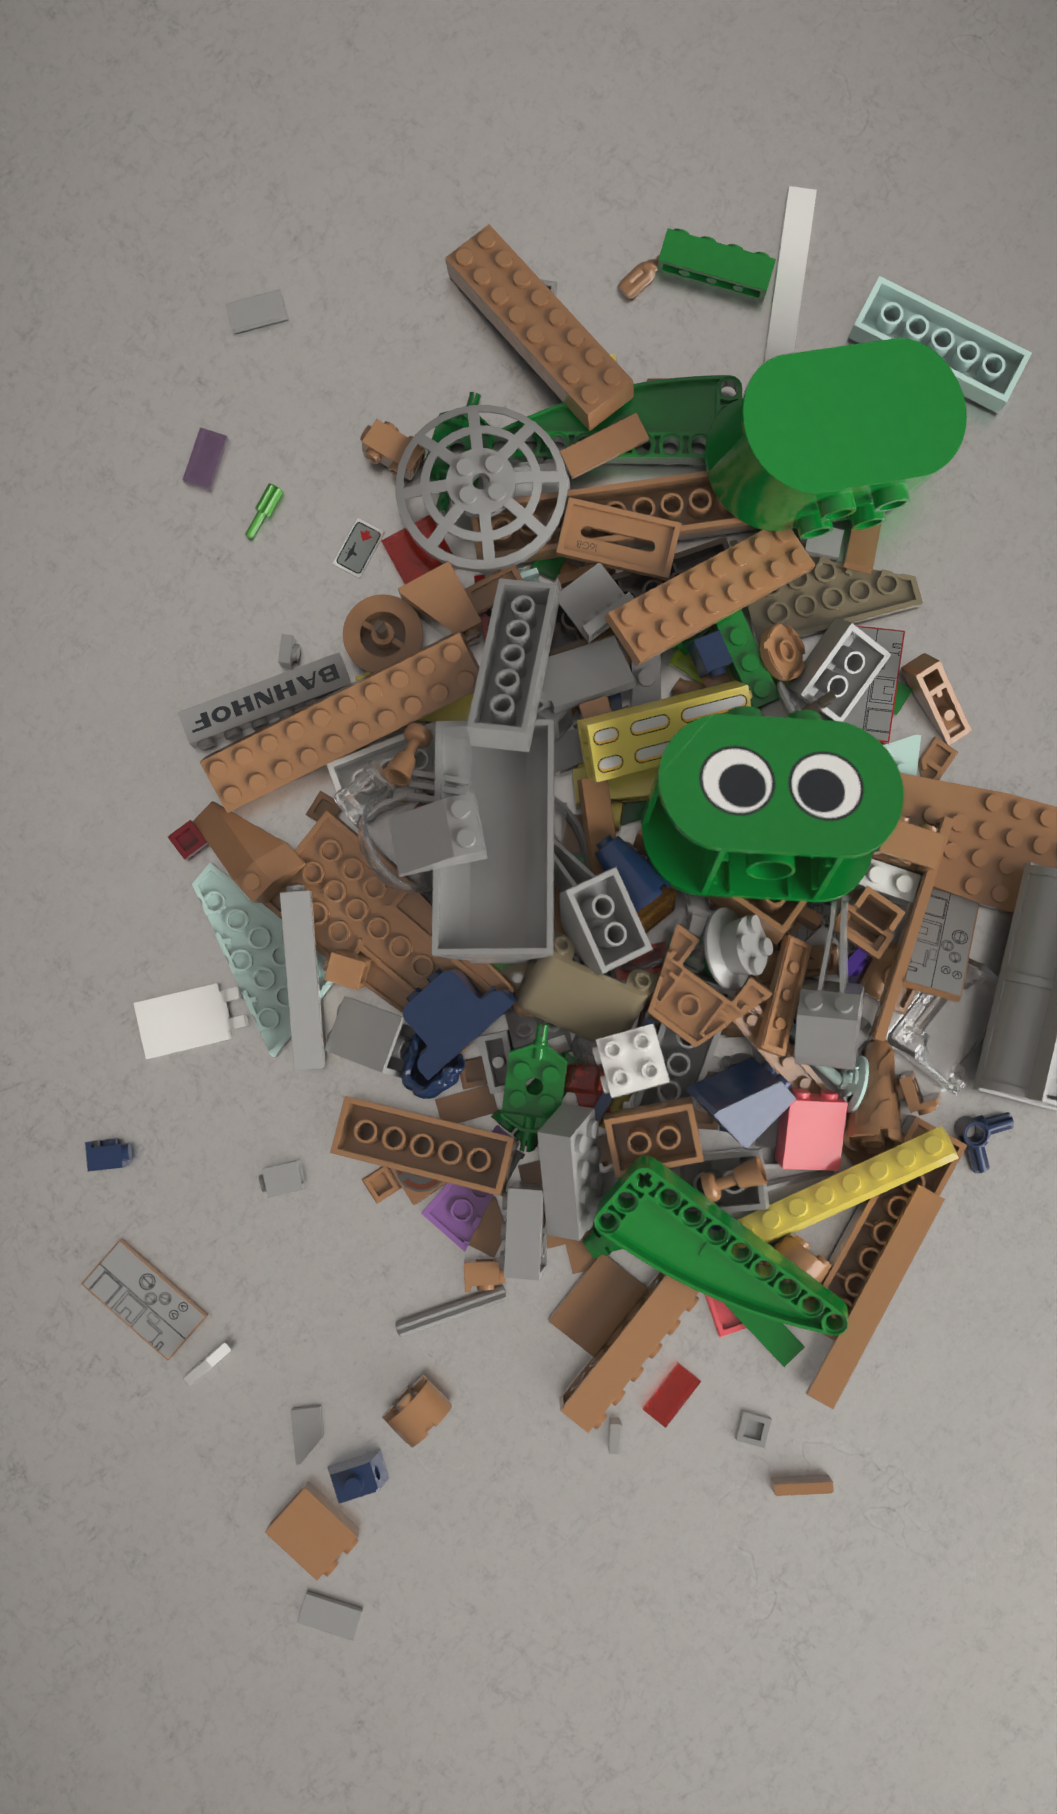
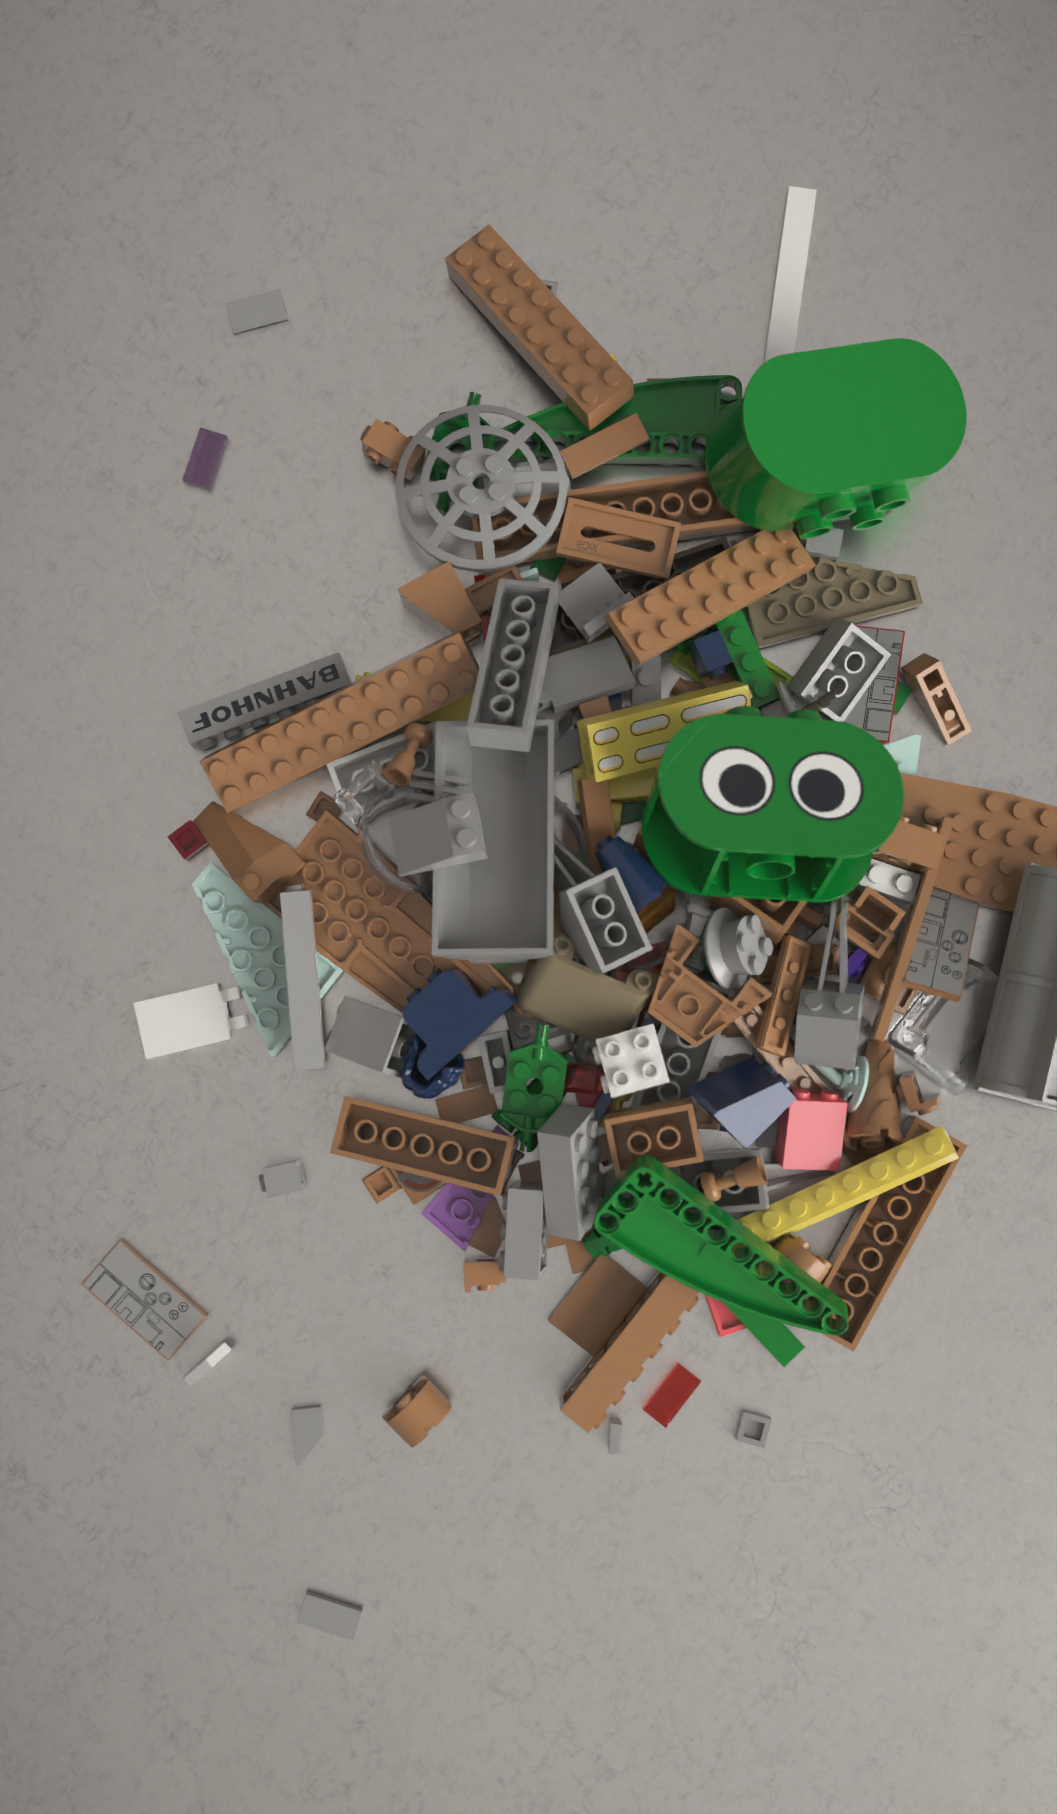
(107, 1155): dark blue brick -> none
(264, 507): bright green axle -> none
(288, 651): light grey plate -> none
(313, 1531): medium nougat brick -> none
(347, 969): medium nougat brick -> none
(358, 547): sticker -> none
(358, 1477): dark blue torso -> none
(381, 632): medium nougat piece -> none
(408, 556): clear red tile -> none
(450, 1311): light grey axle -> none
(638, 278): medium nougat piece -> none
(715, 264): green brick -> none
(782, 652): medium nougat tile -> none
(802, 1485): medium nougat tile -> none
(862, 549): medium nougat tile -> none
(875, 1296): medium nougat tile -> none
(935, 759): medium nougat tile -> none
(979, 359): light aqua brick -> none
(984, 1129): dark blue axle -> none

